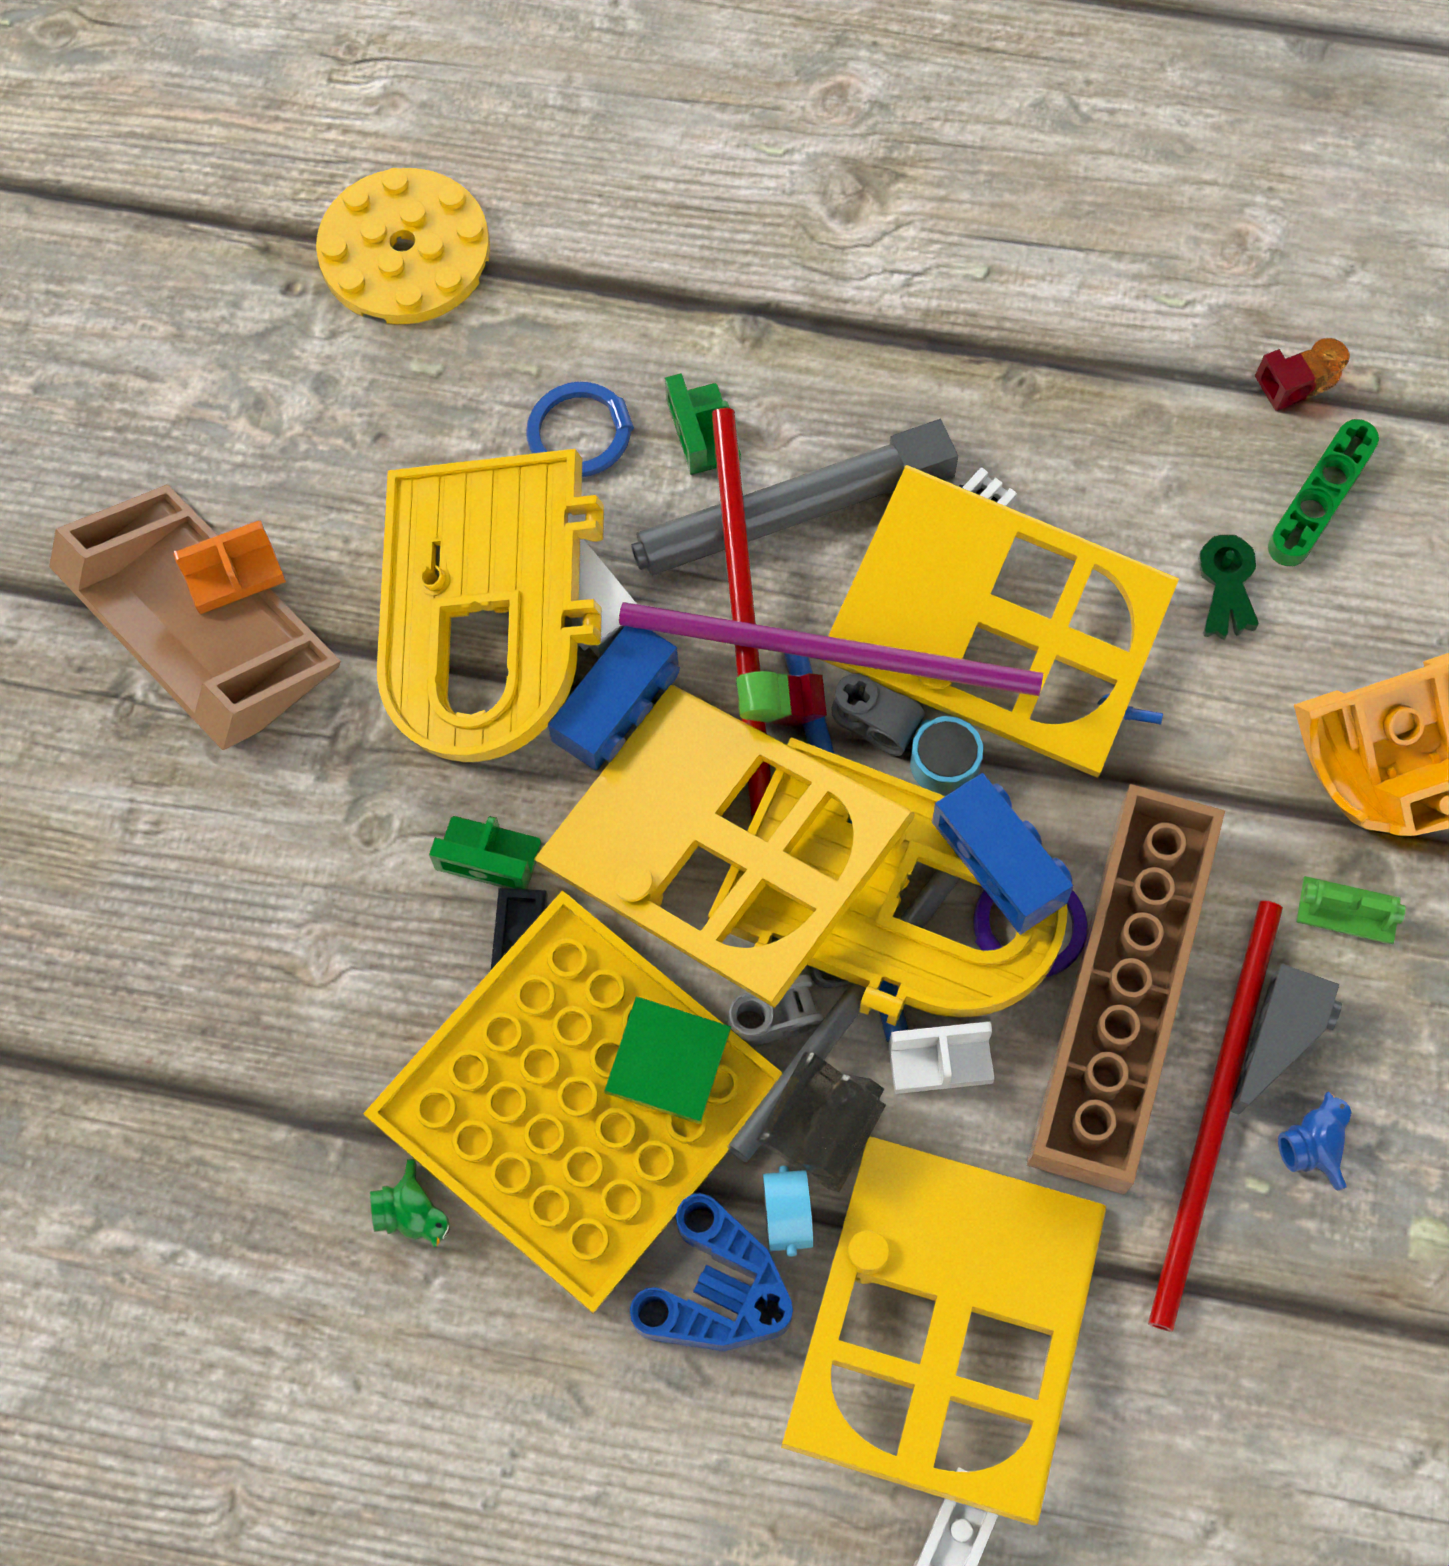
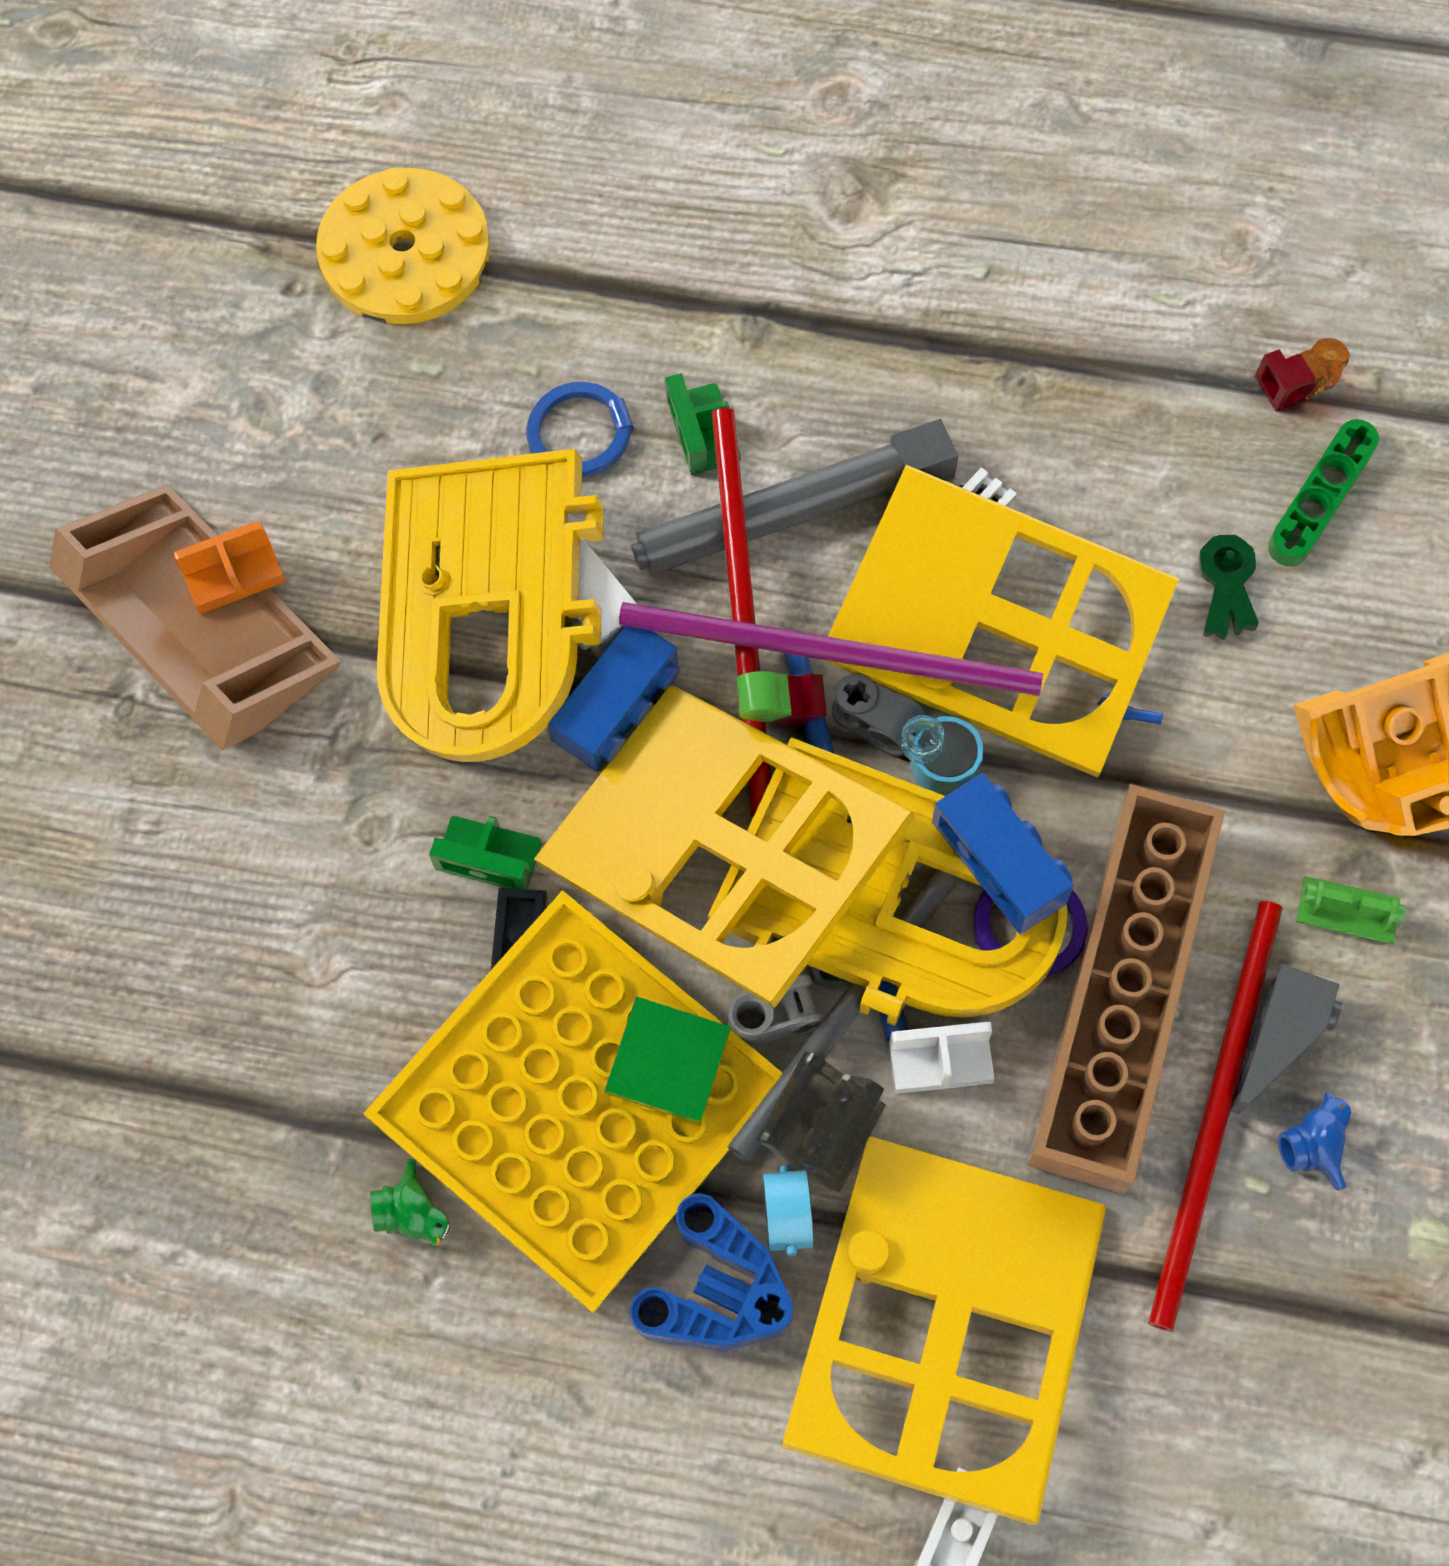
(918, 724): none -> clear light blue bush

